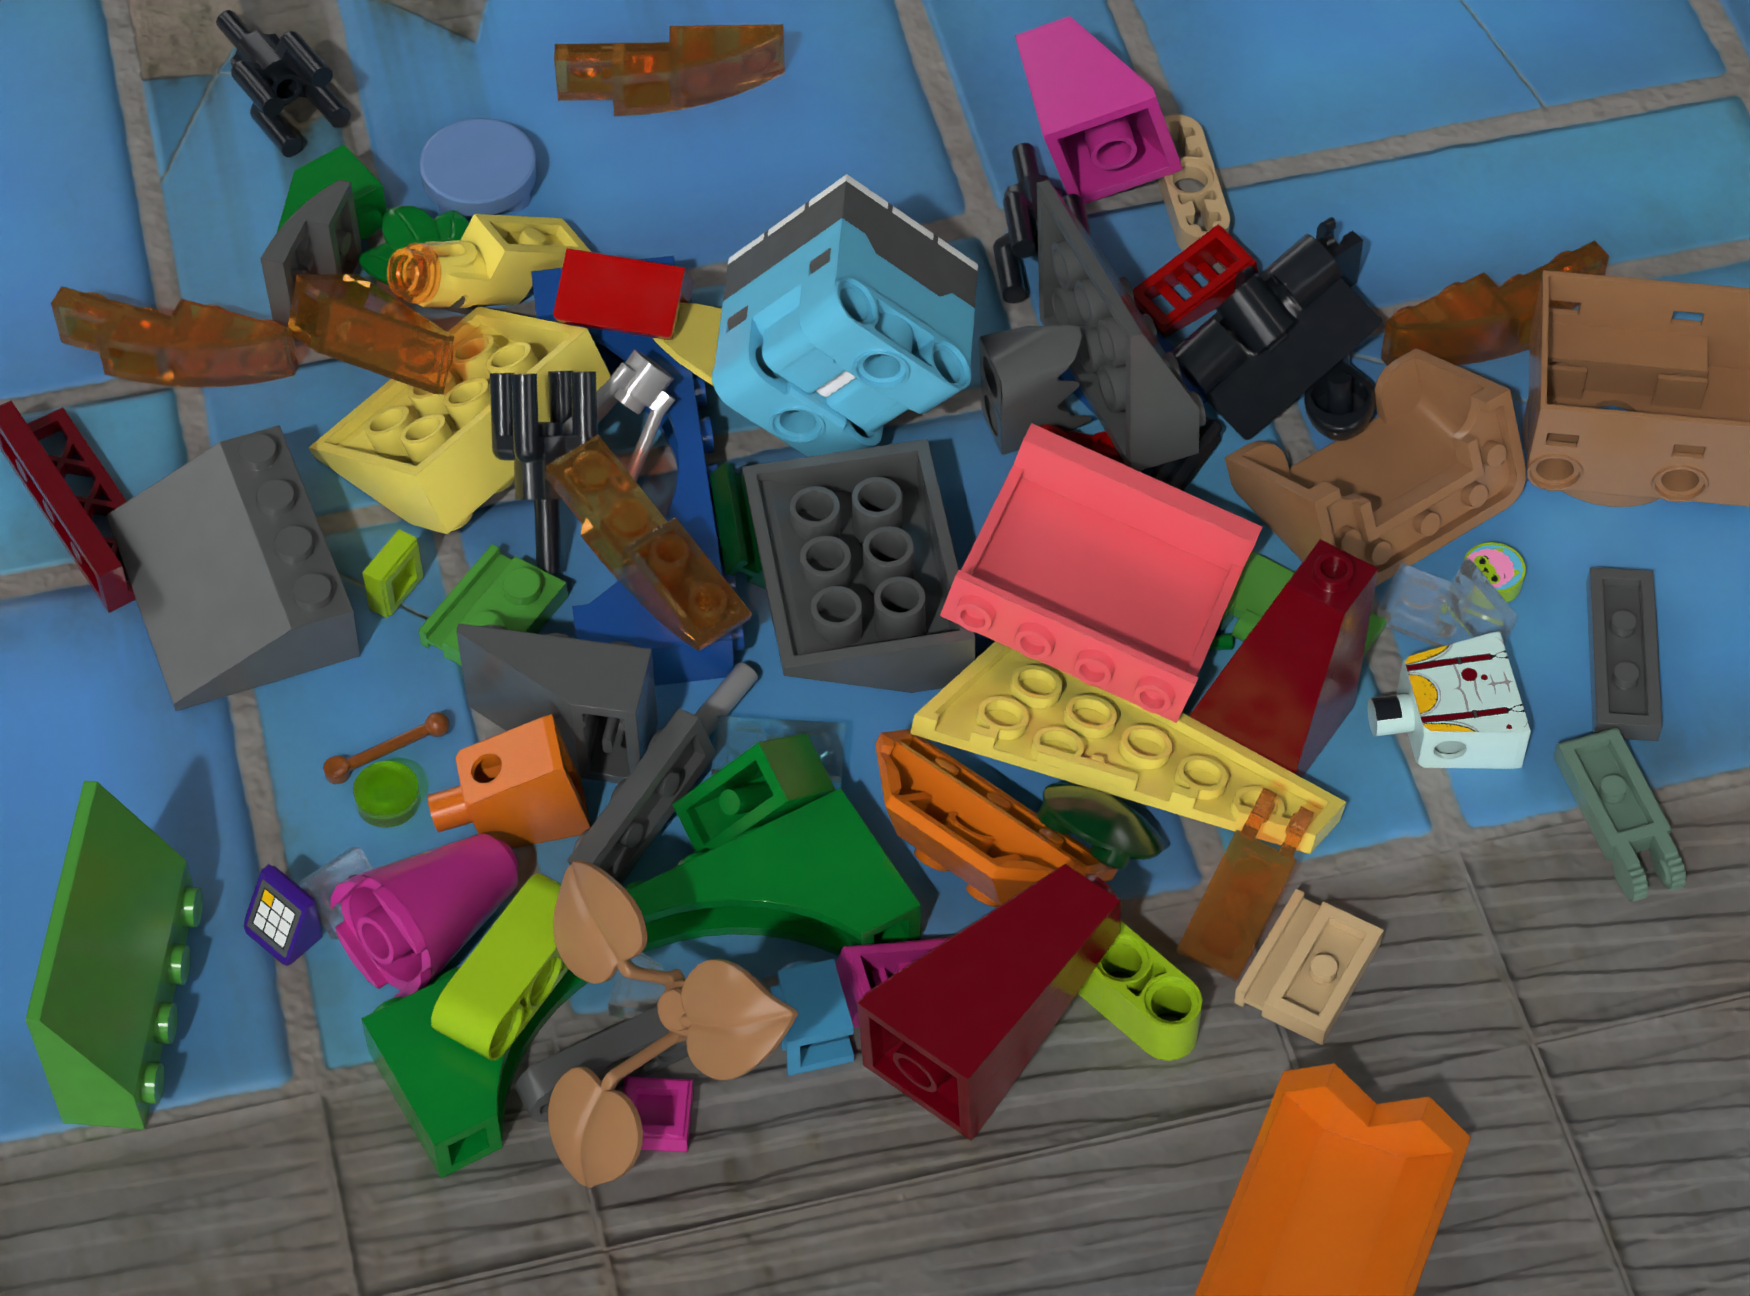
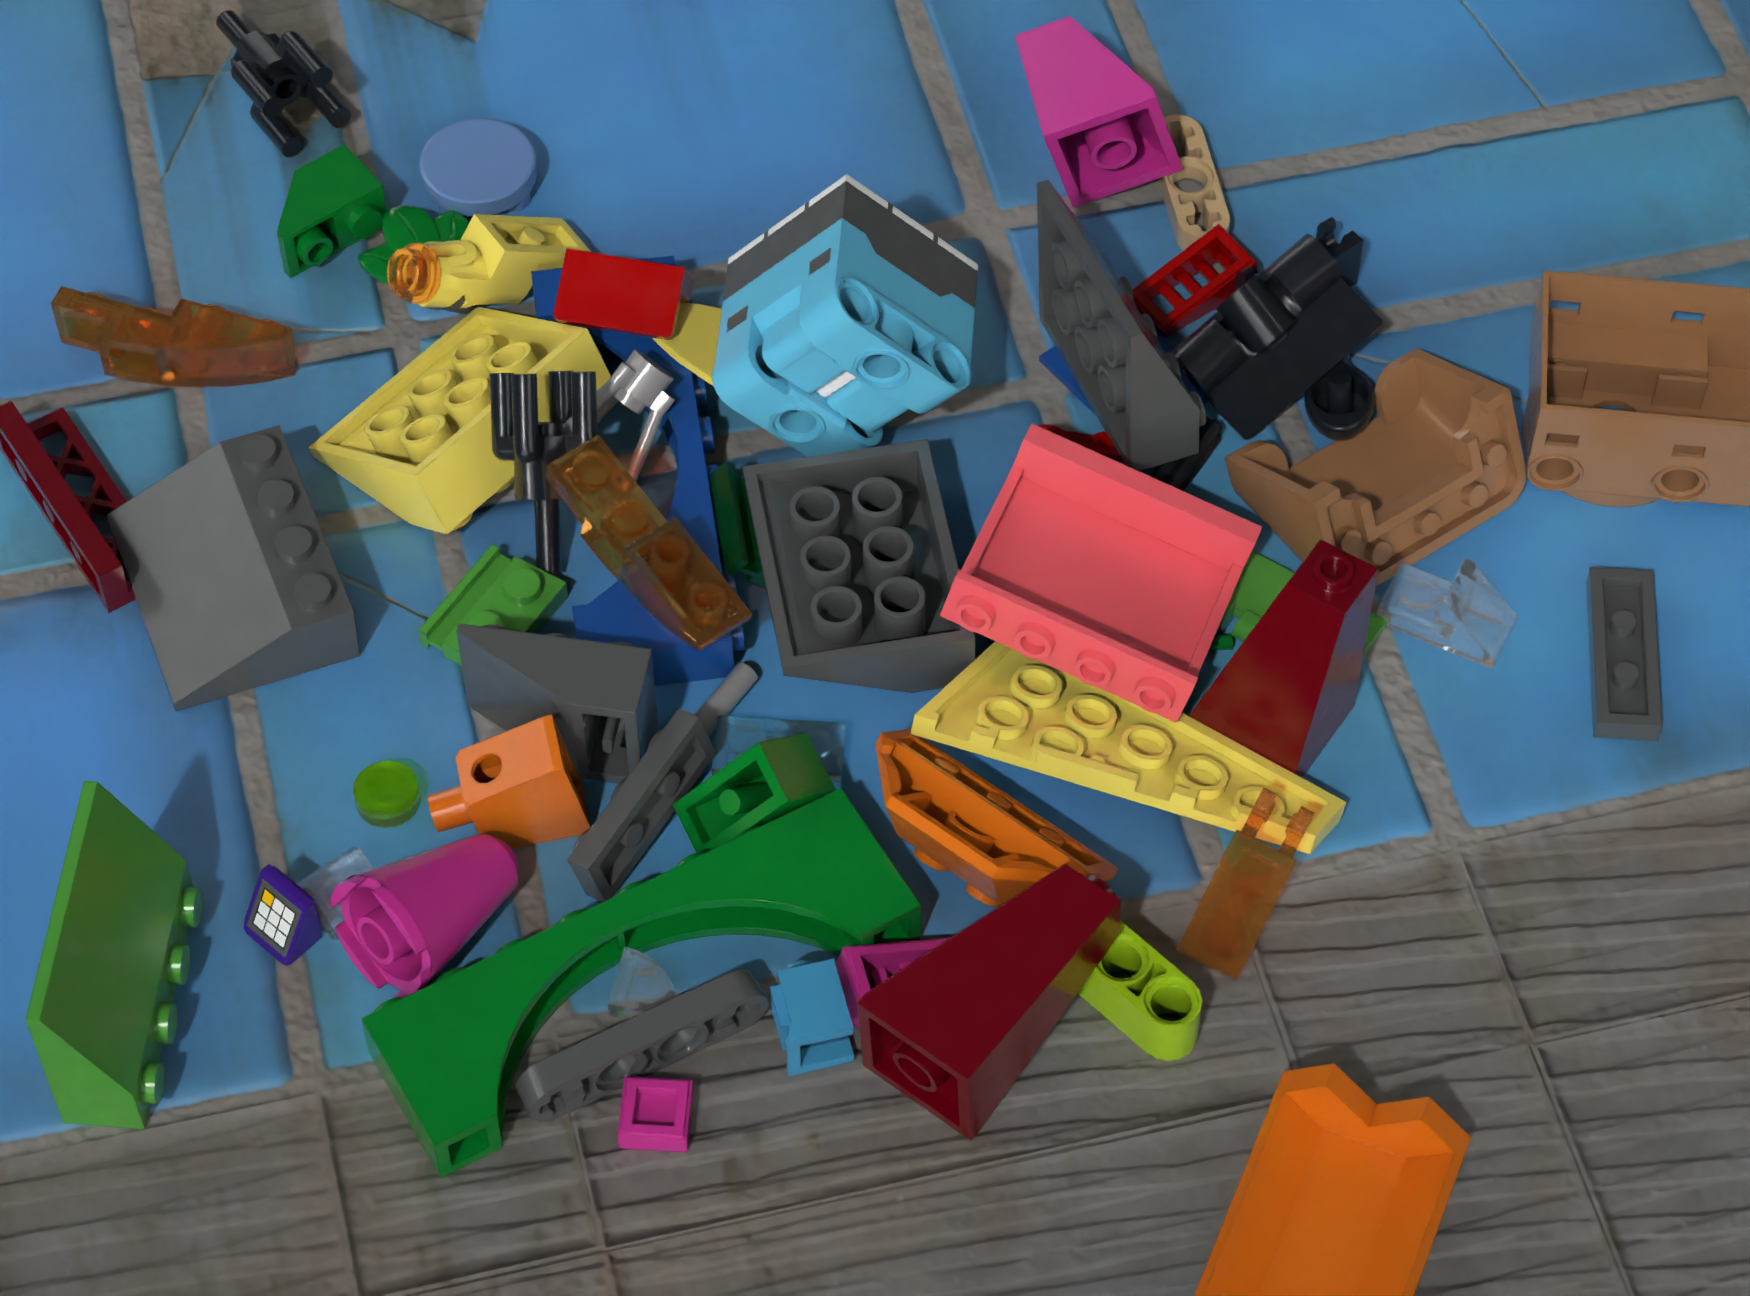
(314, 240): dark grey slope -> none
(338, 769): dark orange hinge -> none
(370, 329): clear orange slope -> none
(393, 574): lime tile -> none
(504, 974): lime beam -> none
(659, 77): clear orange slope -> none
(717, 1009): medium nougat plant -> none
(1021, 381): dark grey piece -> none
(1022, 222): black plant -> none
(1101, 820): dark green dish -> none
(1309, 966): tan plate -> none
(1457, 707): light aqua torso -> none
(1478, 318): clear orange slope -> none
(1501, 567): tile -> none
(1620, 810): sand green hinge -> none

